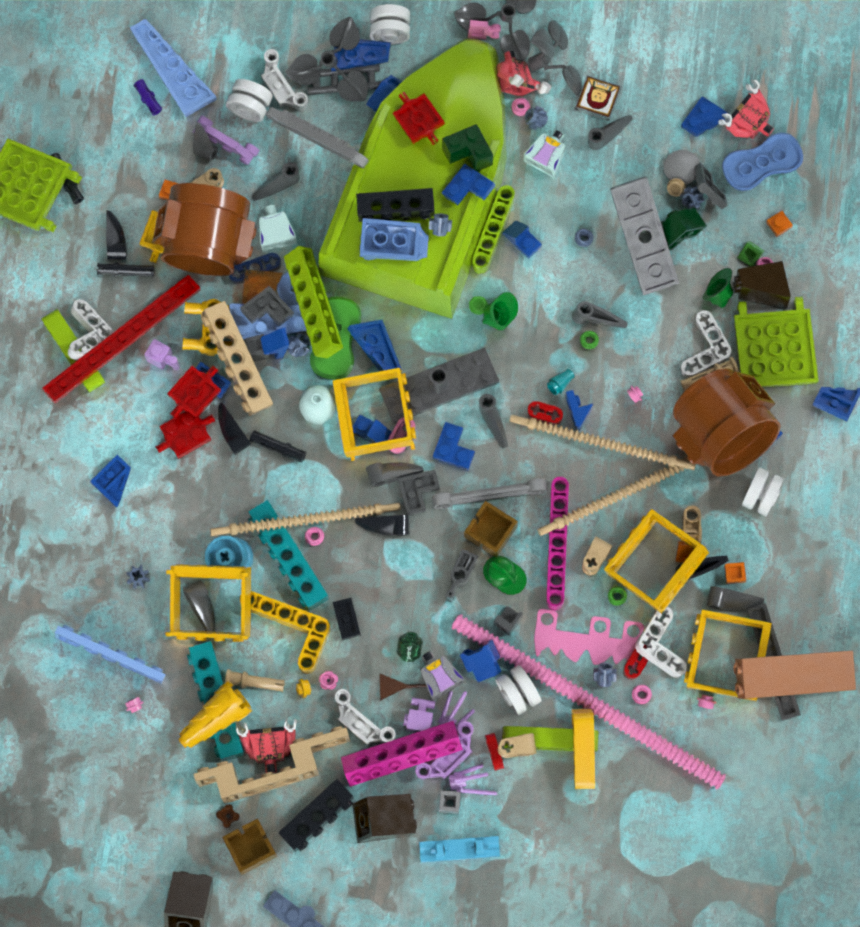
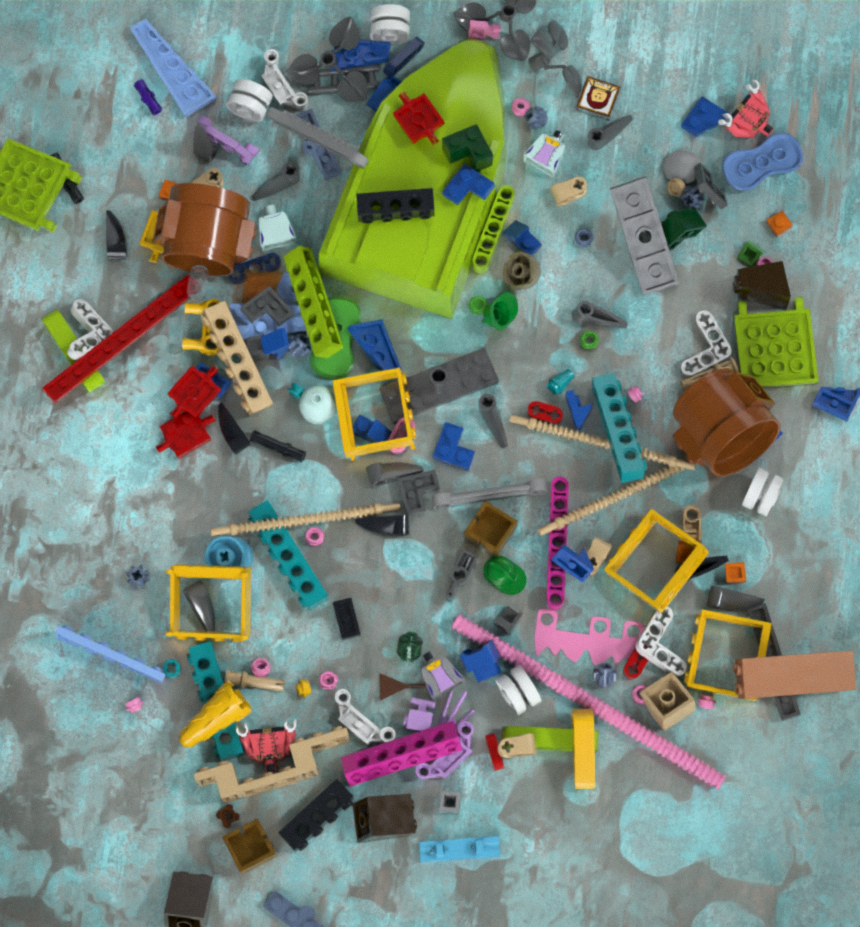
(112, 480): blue wing -> none
(125, 270): black pin -> none
(161, 355): lavender brick -> none
(177, 667): none -> teal bush
(196, 284): none -> clear plate
(260, 663): none -> bright pink plate
(292, 621): yellow beam -> none
(296, 390): none -> teal bush
(325, 159): none -> sand blue hinge
(392, 240): medium blue slope -> none
(403, 57): none -> dark blue beam
(440, 224): sand blue gear -> none
(458, 781): lavender plant -> none
(516, 77): coral torso -> none
(521, 271): none -> dark tan cylinder
(567, 191): none -> tan piece
(575, 564): none -> blue slope
(617, 590): bright green plate -> none
(627, 469): none -> teal brick
(668, 701): none -> tan slope
(719, 288): green piece -> none

